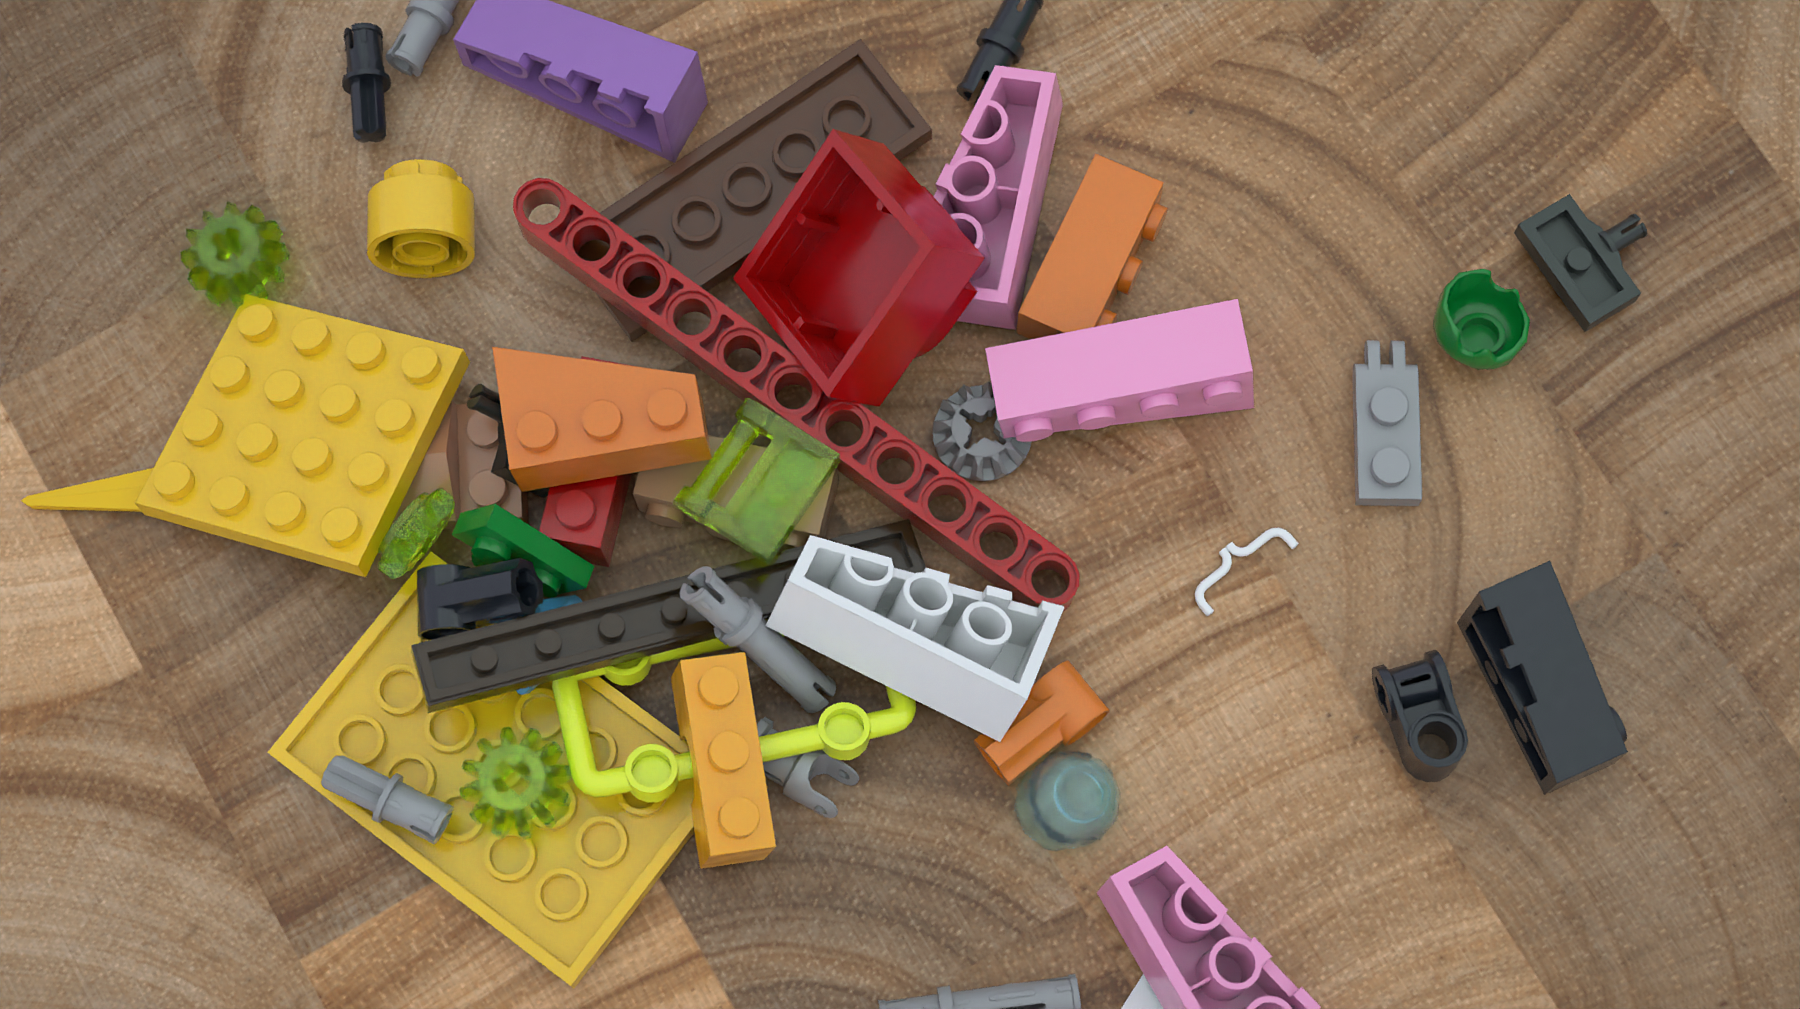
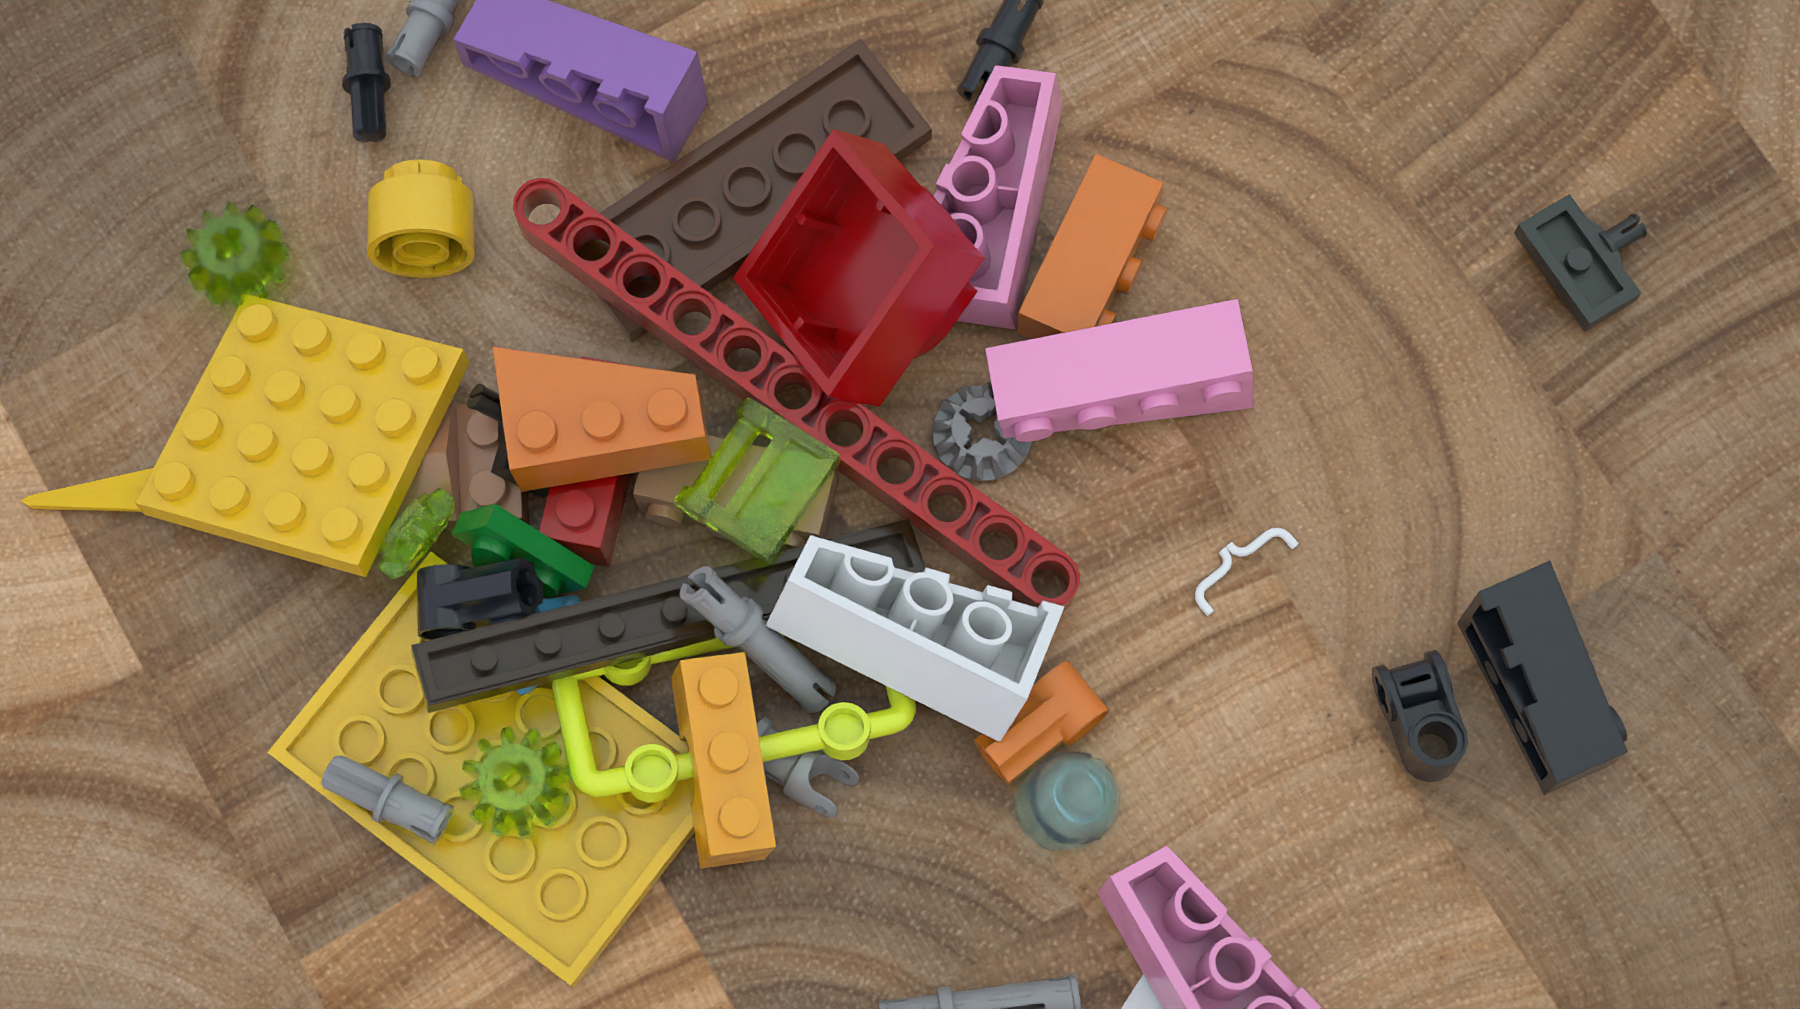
(1386, 429): light grey hinge -> none
(1480, 321): green hair -> none

